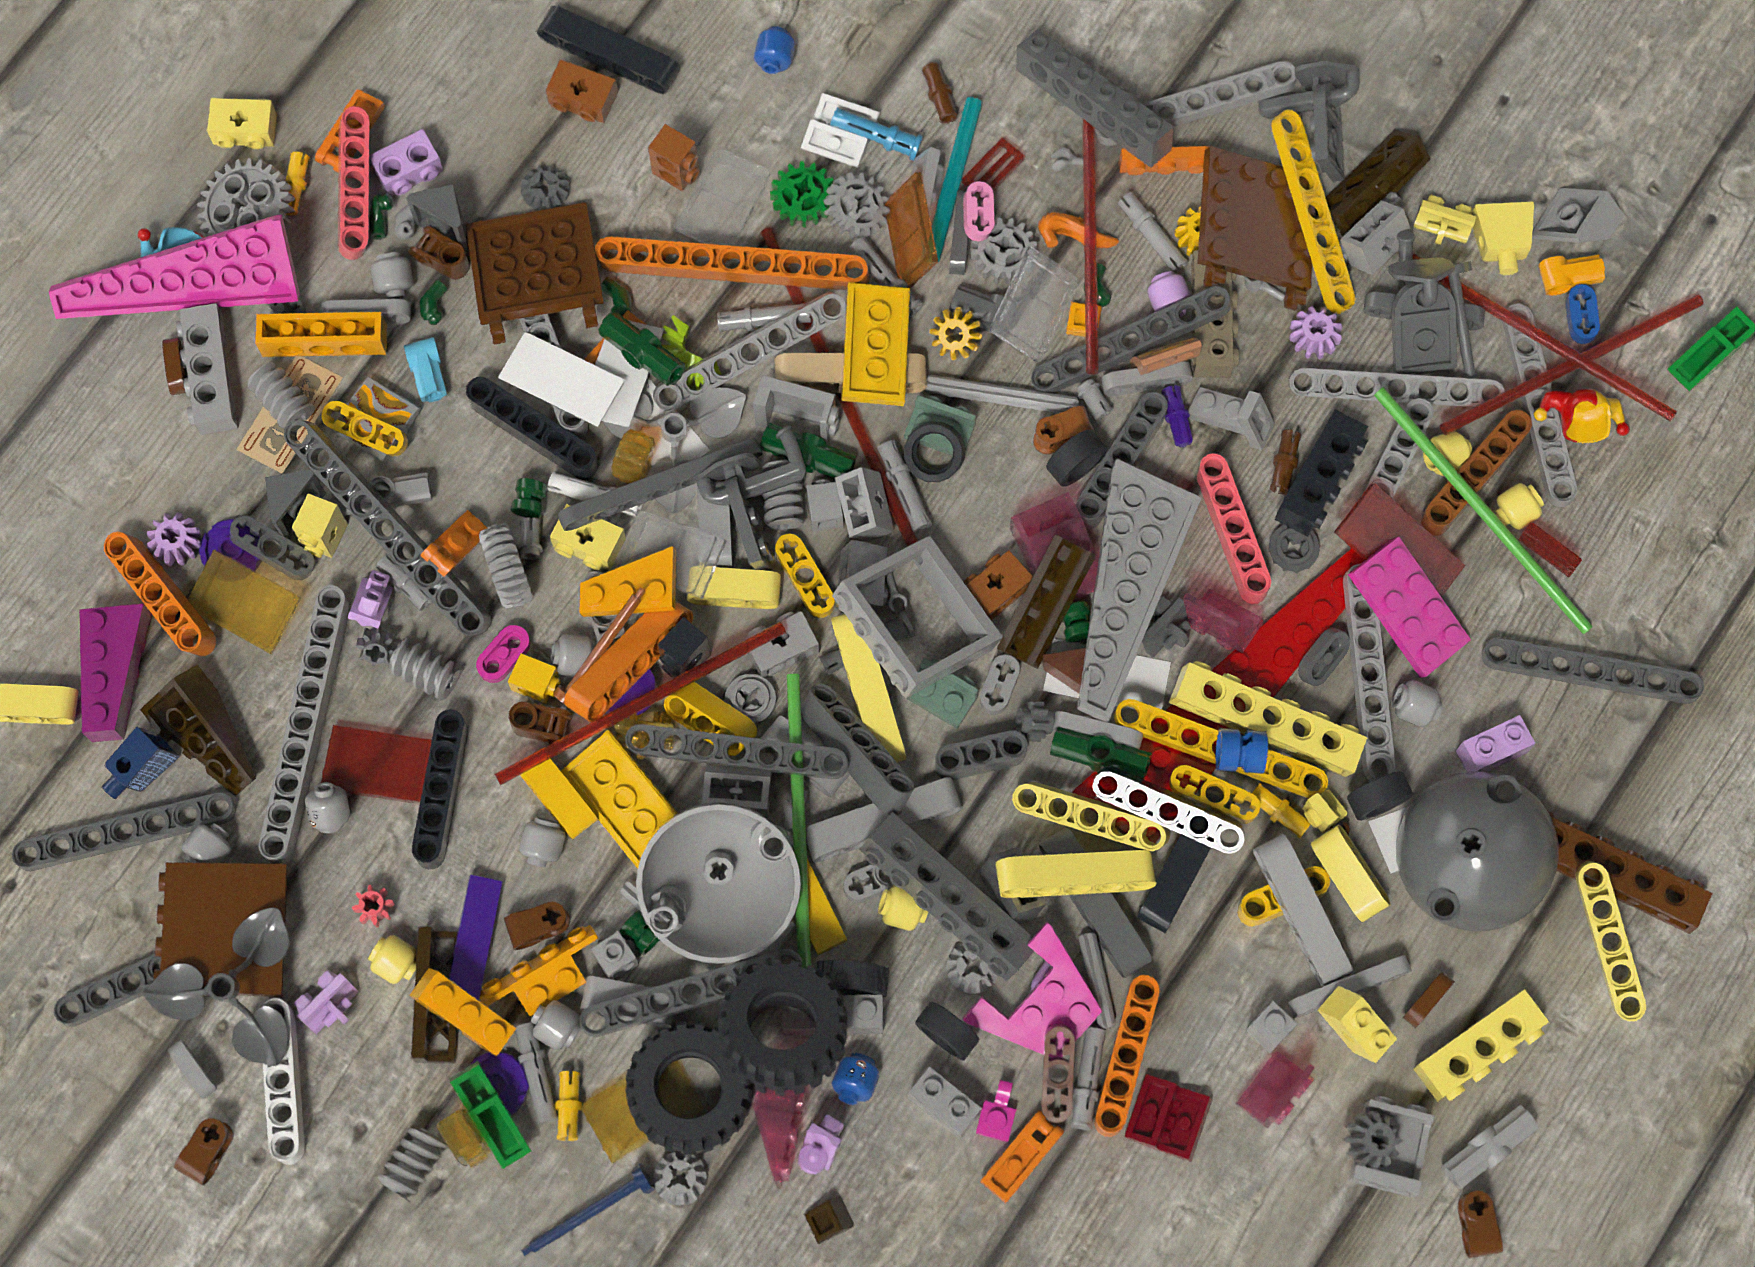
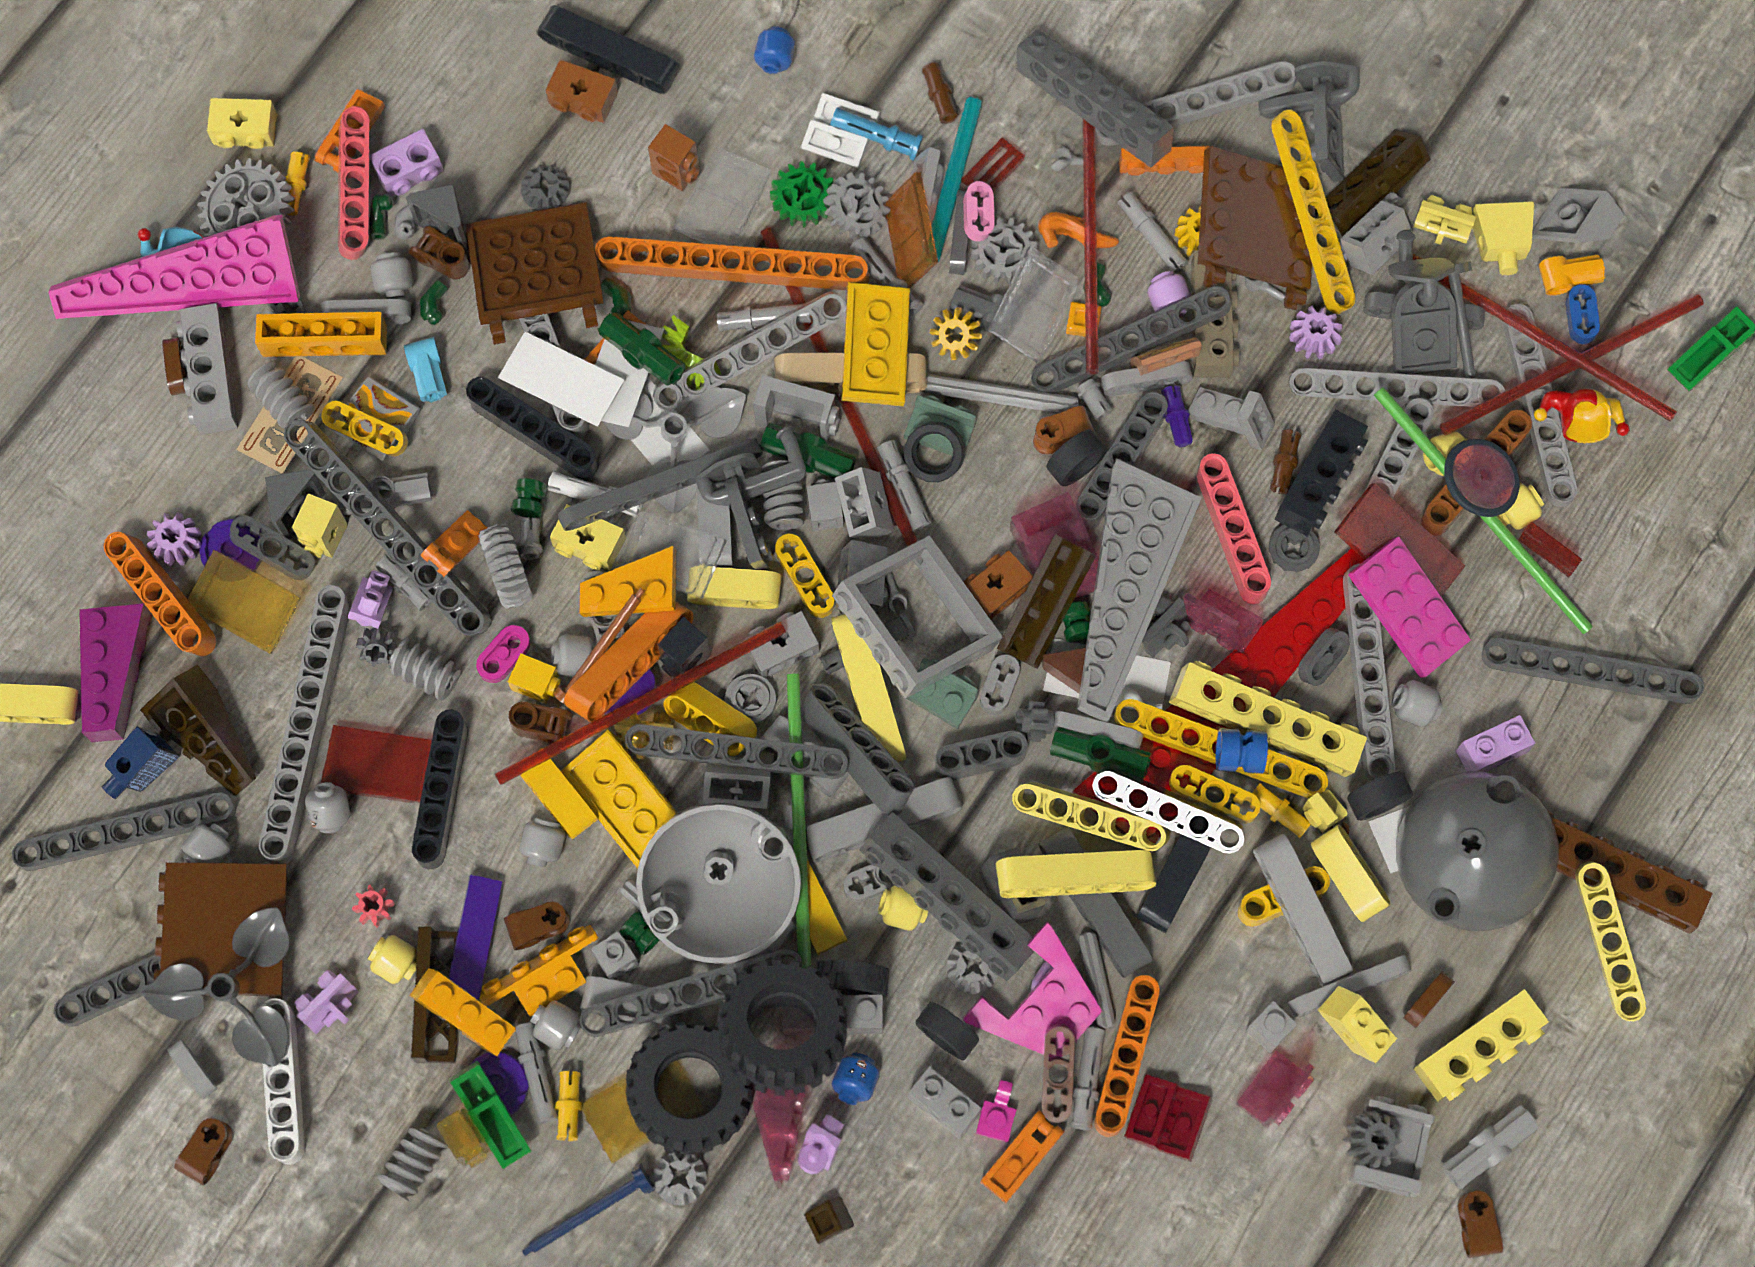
(633, 456): clear yellow gear -> none
(1500, 477): none -> clear pink wheel

